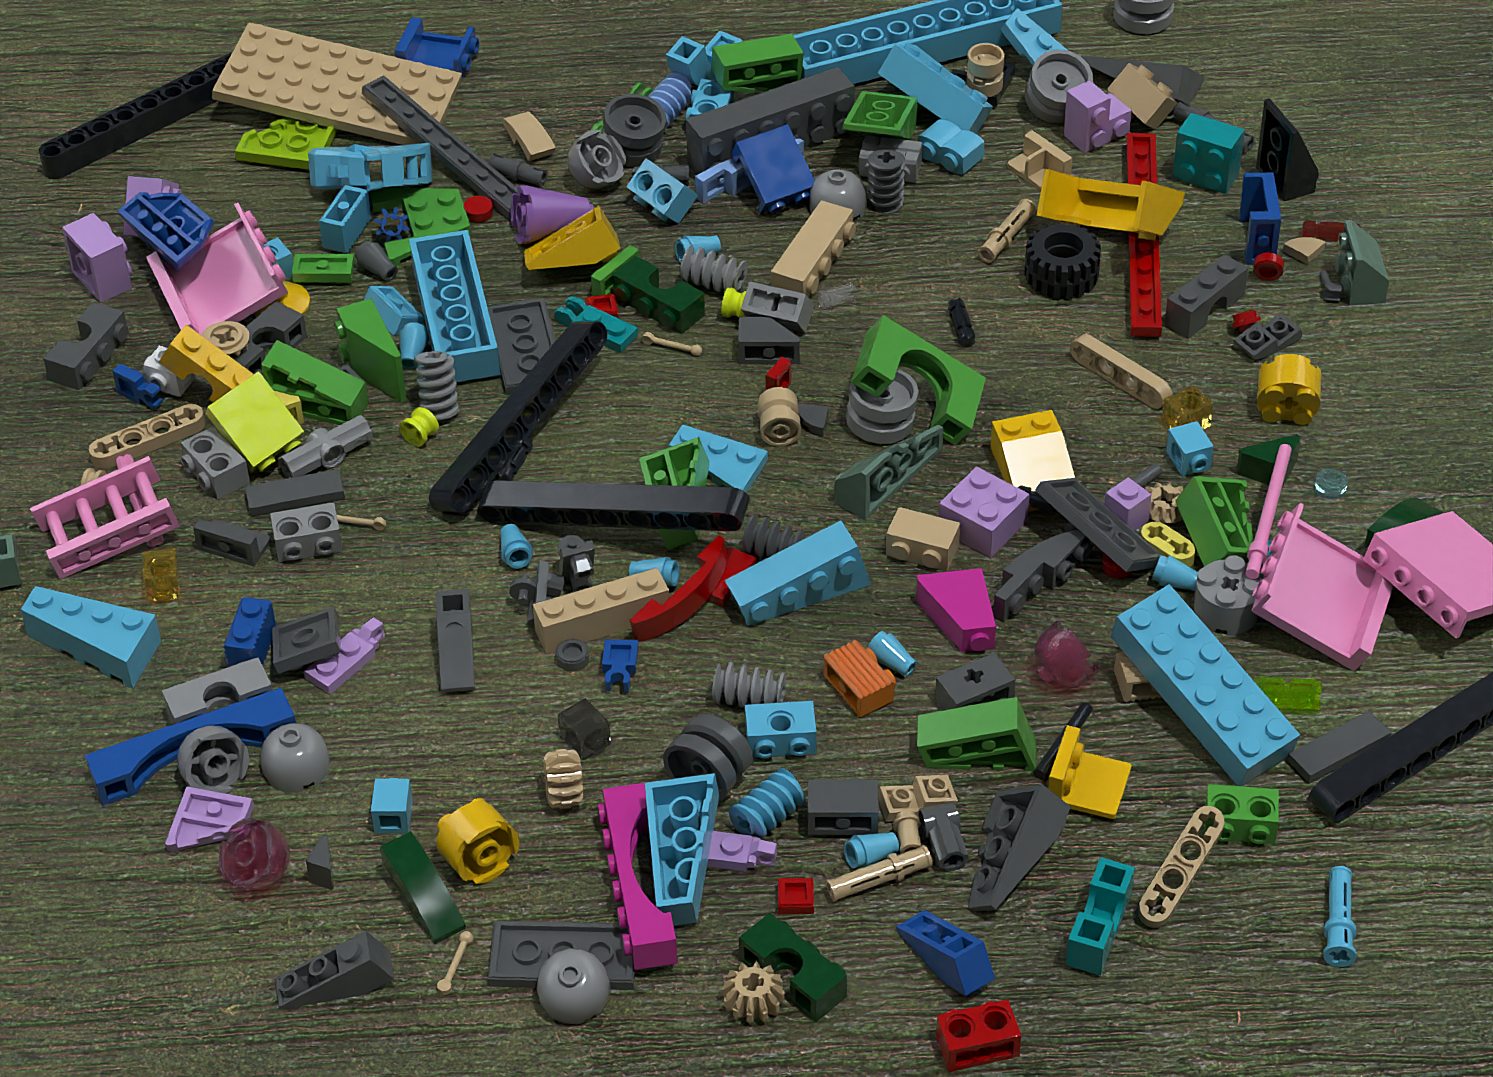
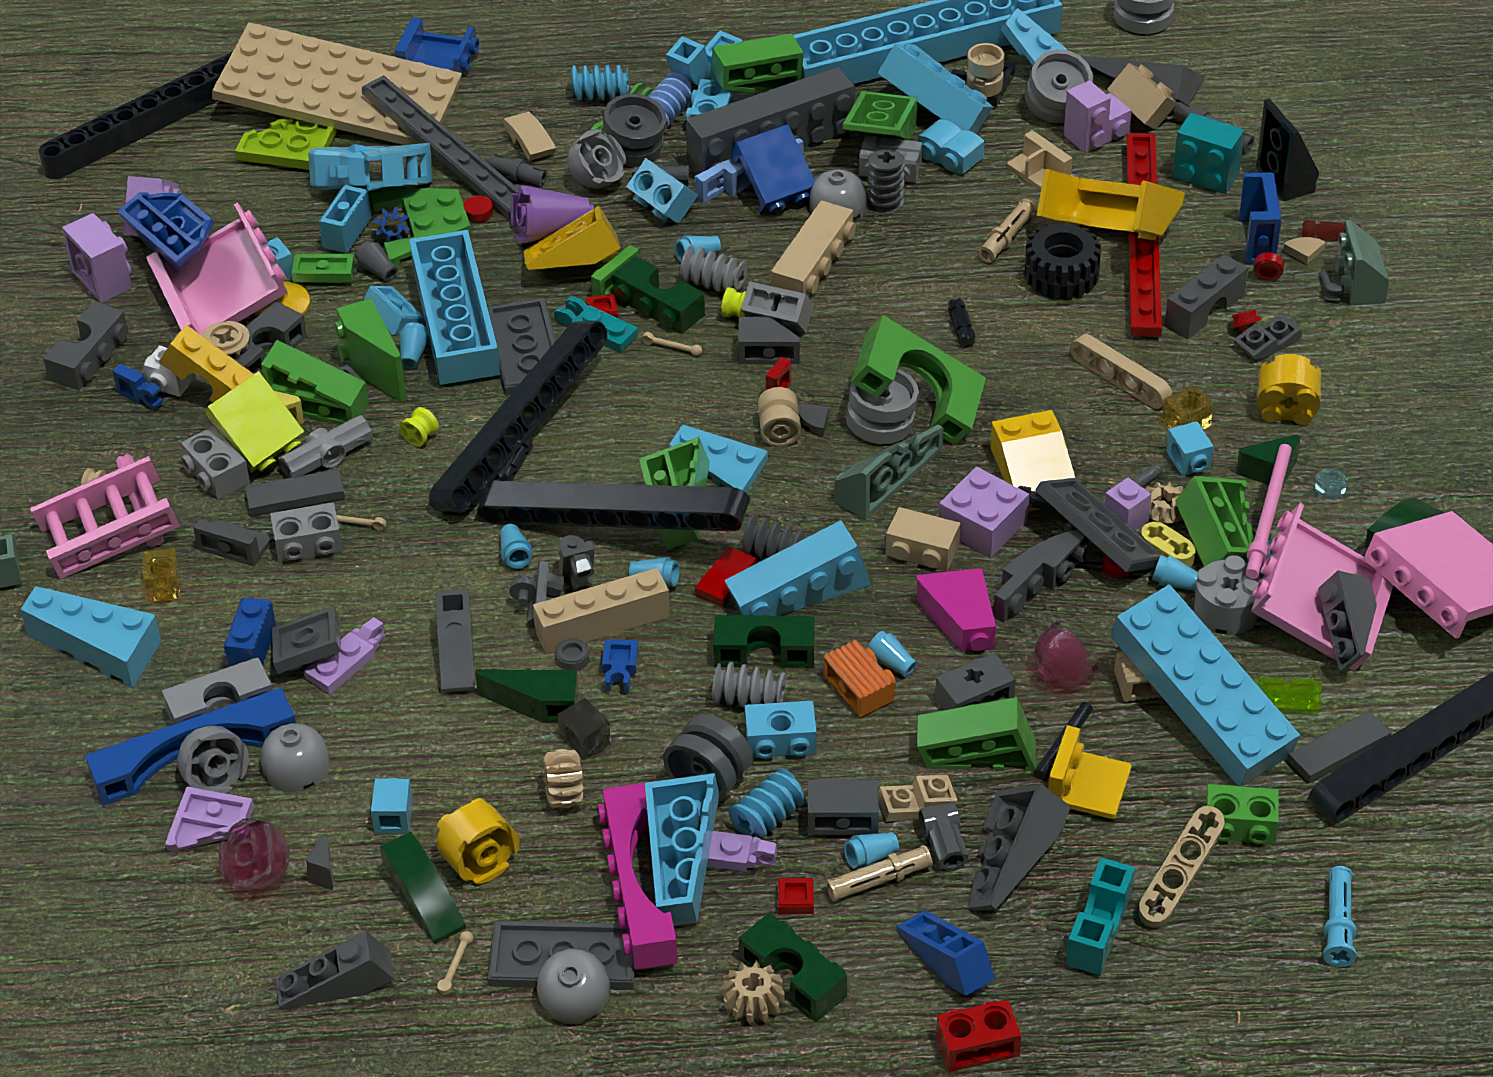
(146, 433): tan beam -> none
(438, 382): light grey piece -> none
(530, 692): none -> dark green slope
(599, 82): none -> medium azure piece
(657, 618): red slope -> none
(741, 634): none -> dark green arch
(829, 298): clear pin -> none
(907, 826): tan pin -> none
(1349, 614): none -> dark grey slope

